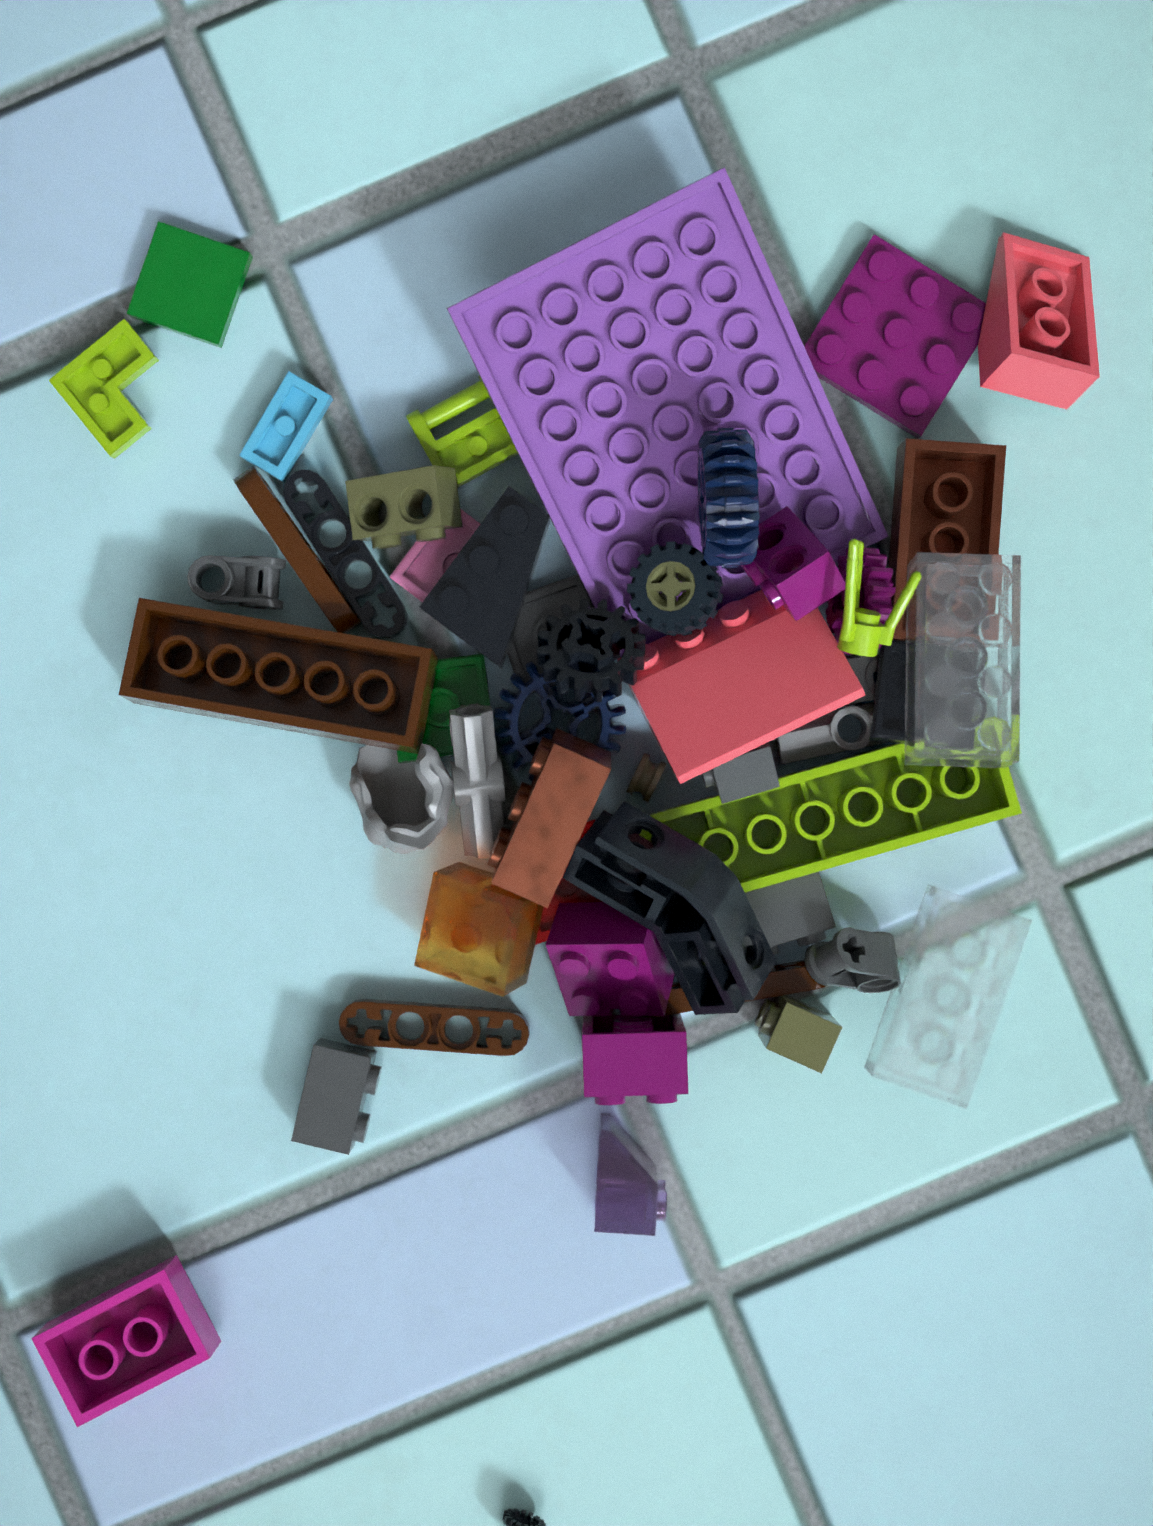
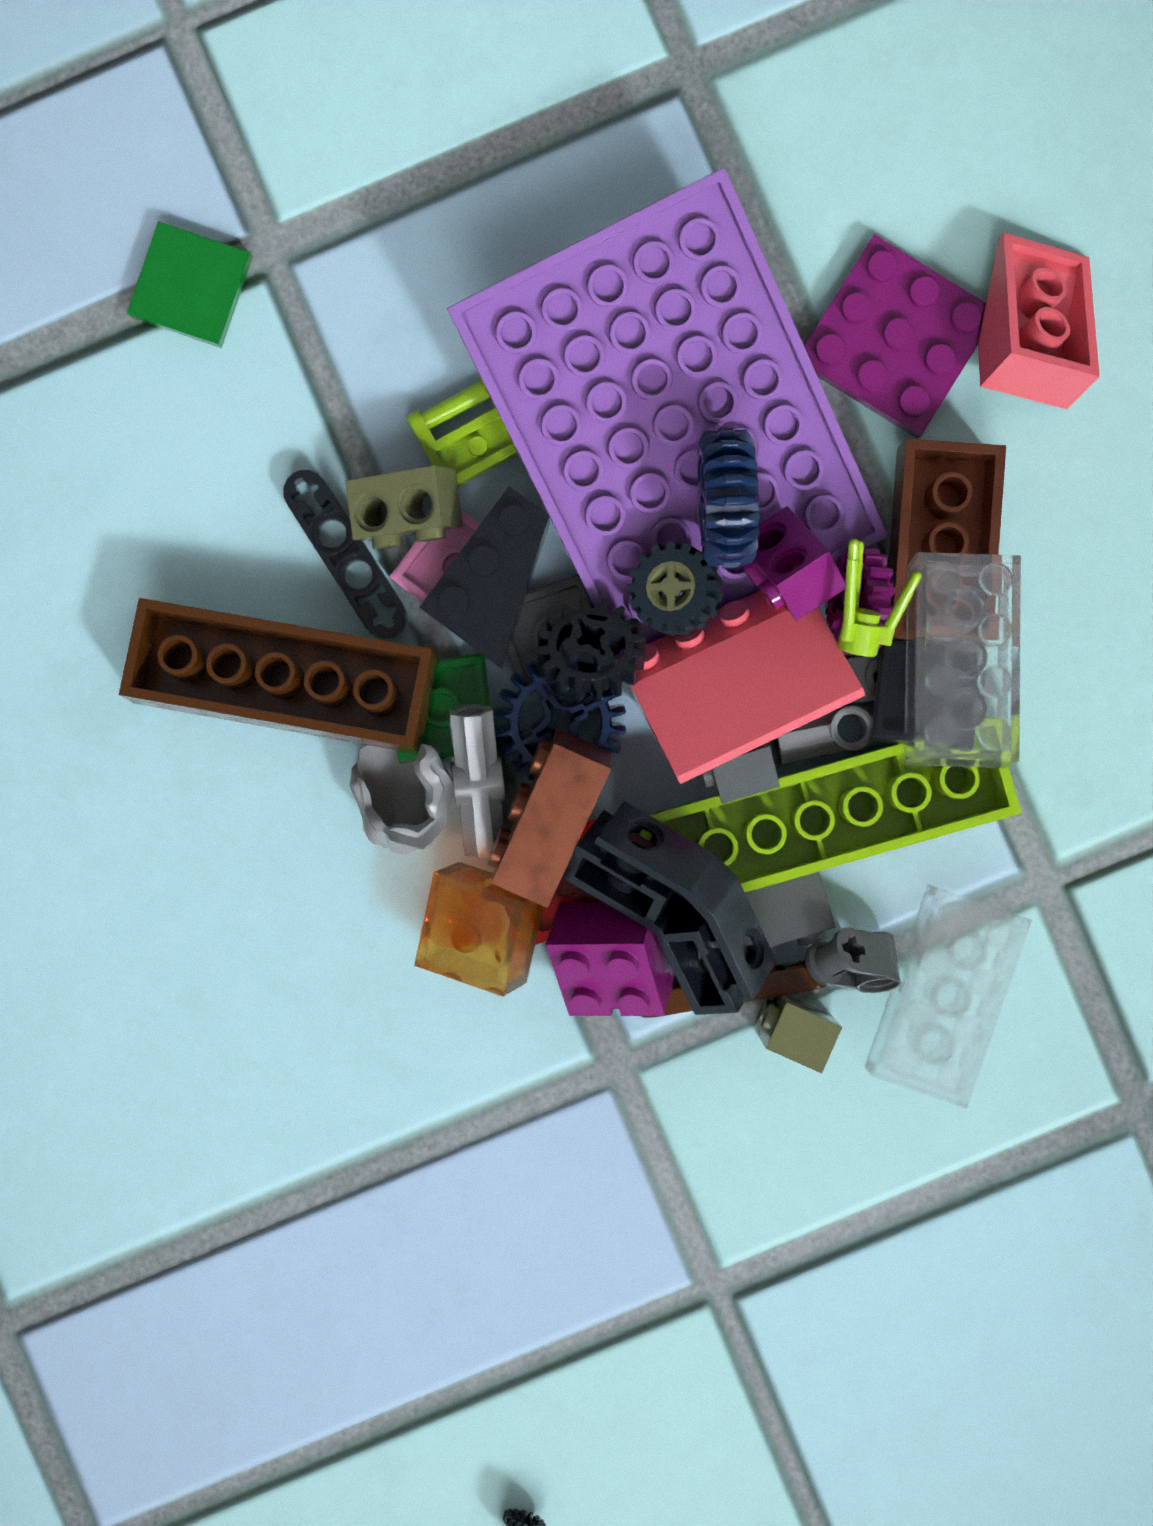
(95, 384): lime plate -> none
(126, 1341): dark pink brick -> none
(241, 582): dark grey piece -> none
(286, 426): medium azure plate -> none
(297, 550): reddish brown beam -> none
(335, 1096): dark grey brick -> none
(434, 1034): reddish brown beam -> none
(627, 1185): clear purple slope -> none
(634, 1058): magenta brick -> none
(646, 777): dark tan bush -> none

